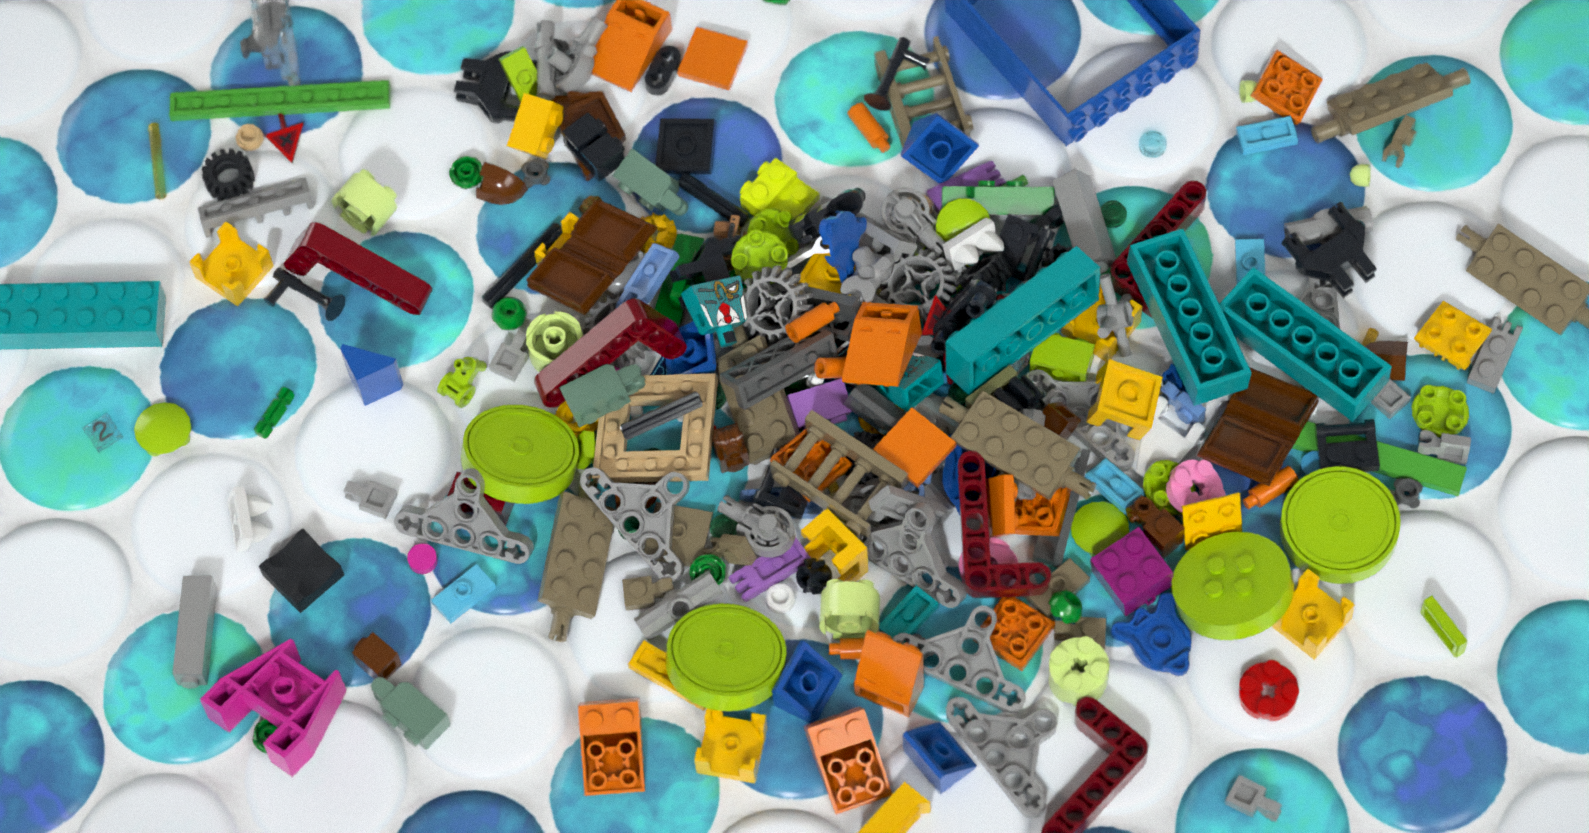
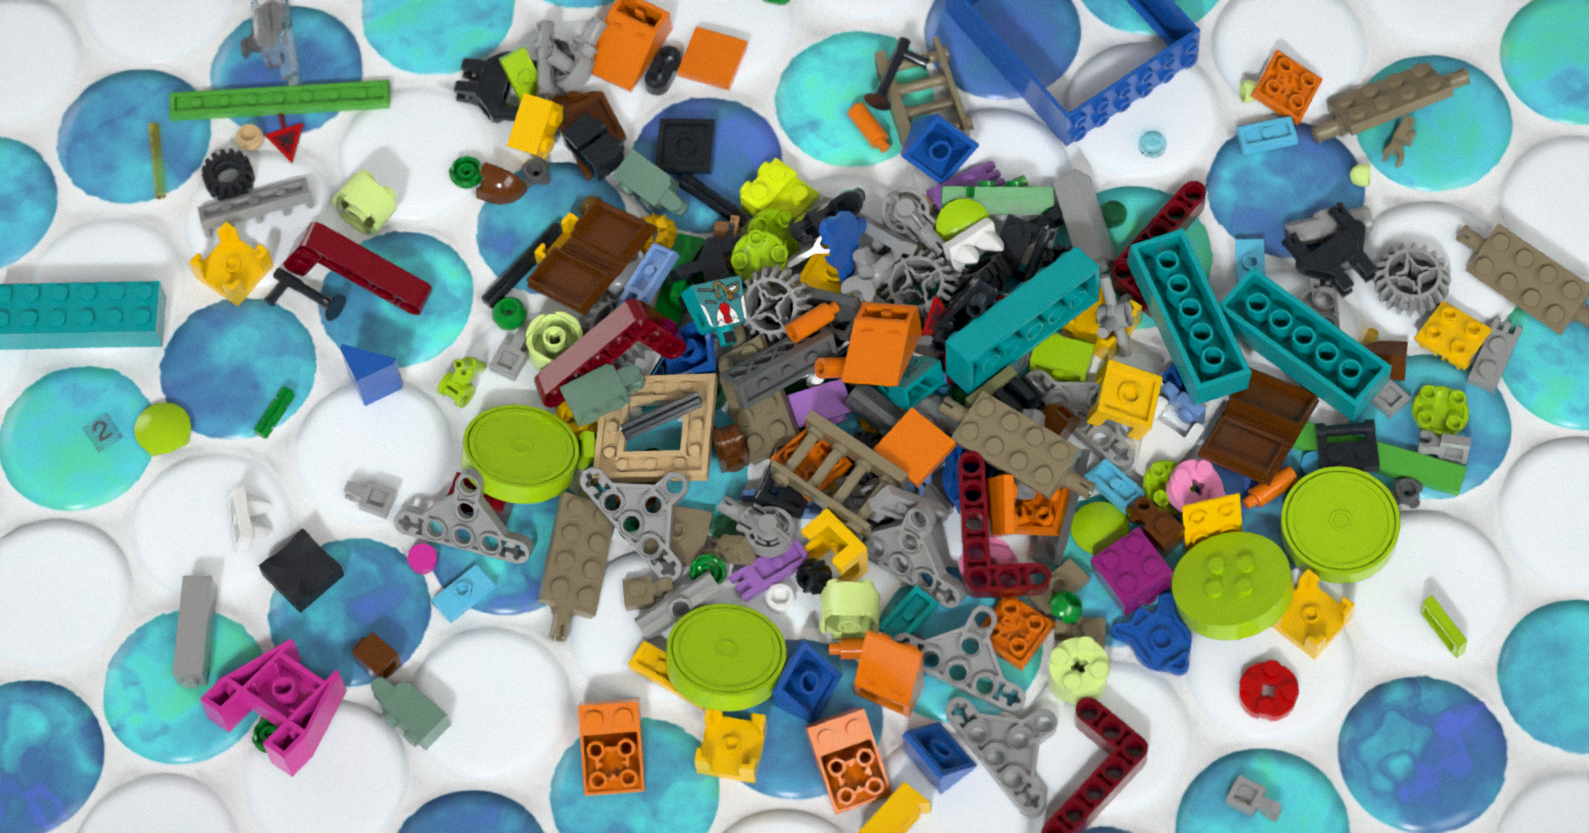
(1420, 267): none -> light grey gear

